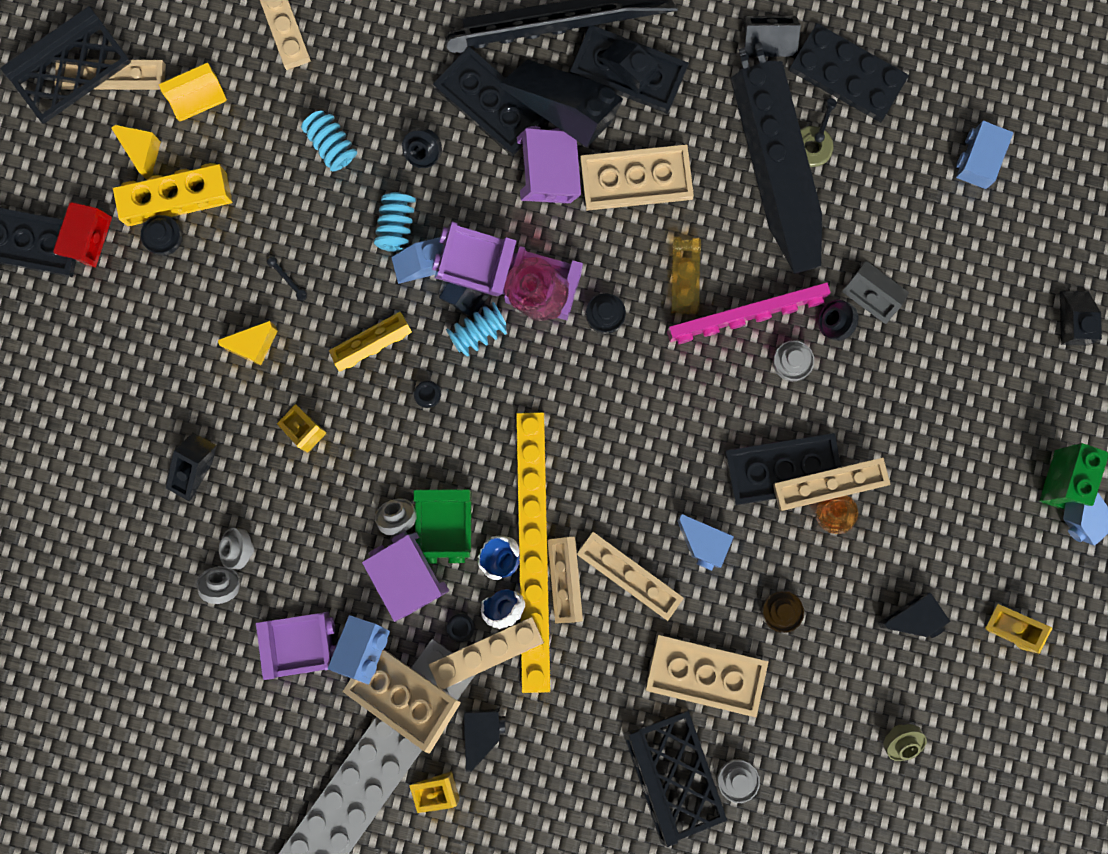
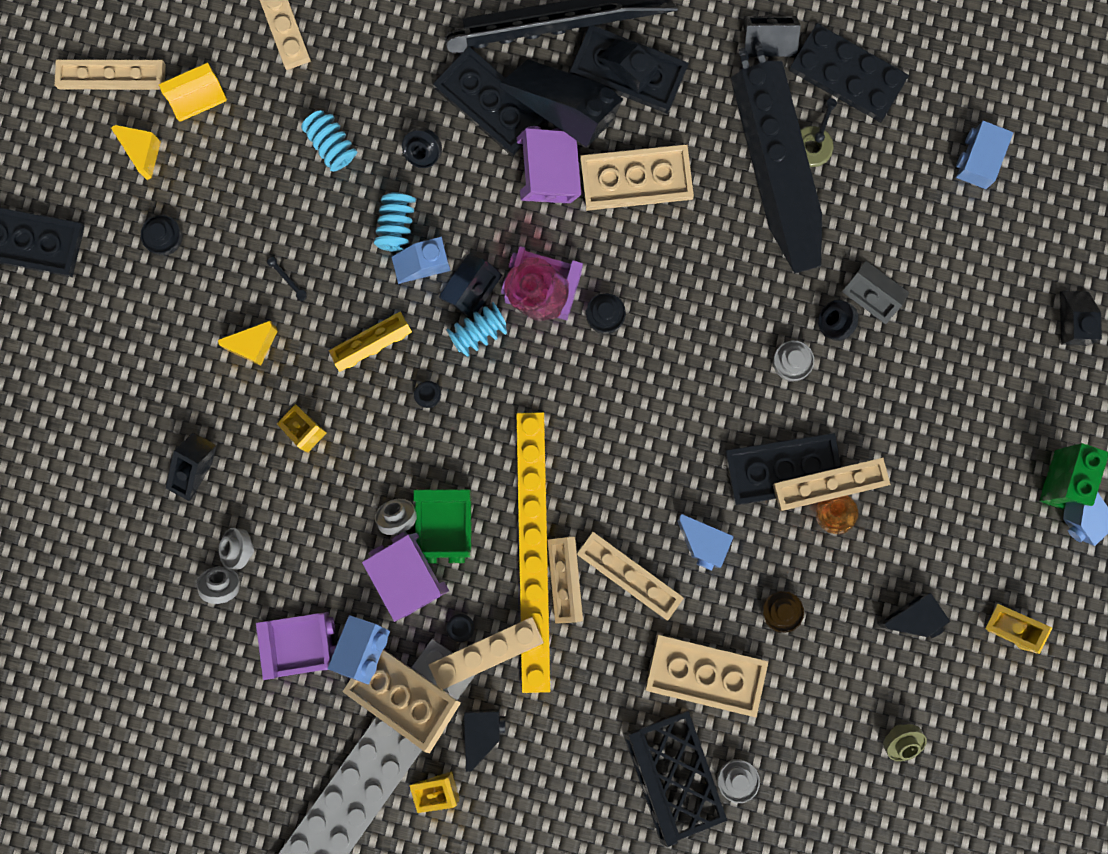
(57, 45): black fence -> none
(83, 234): red panel -> none
(214, 193): yellow brick -> none
(473, 259): medium lavender panel -> none
(499, 557): blue hair -> none
(503, 609): hair -> none
(685, 276): clear yellow plate -> none
(760, 311): dark pink plate -> none

